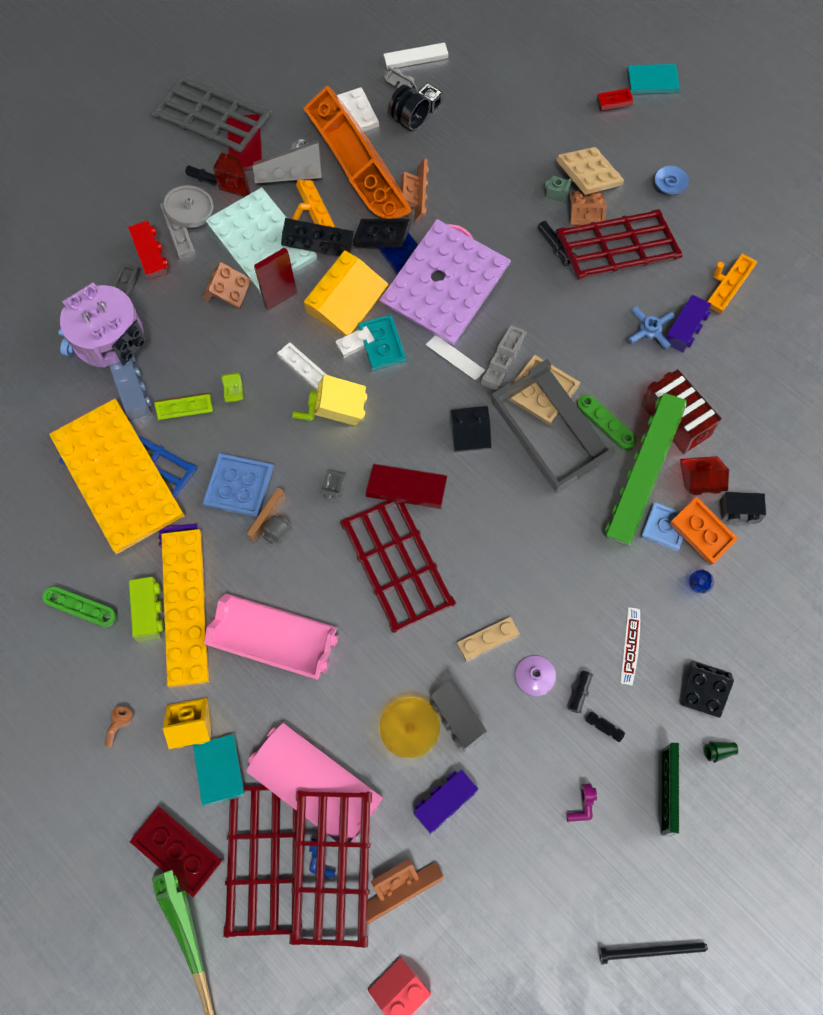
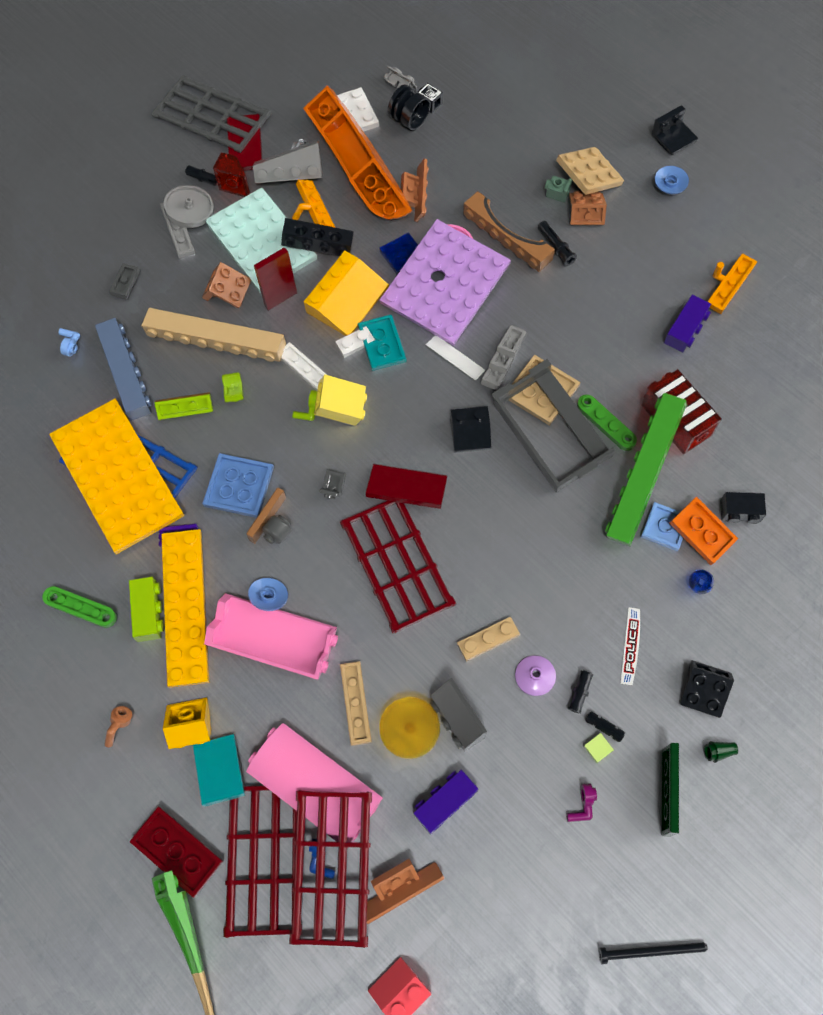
(102, 325): lavender piece -> none
(149, 249): red wedge -> none
(214, 334): none -> tan brick
(270, 588): none -> medium blue dish
(355, 703): none -> tan tile
(381, 233): black plate -> none
(416, 55): white tile -> none
(535, 253): none -> medium nougat arch
(598, 748): none -> yellowish green tile
(608, 253): dark red door -> none
(615, 99): red plate -> none
(651, 327): medium blue bar -> none
(653, 78): teal tile -> none
(673, 132): none -> black bracket
(704, 475): clear red slope -> none

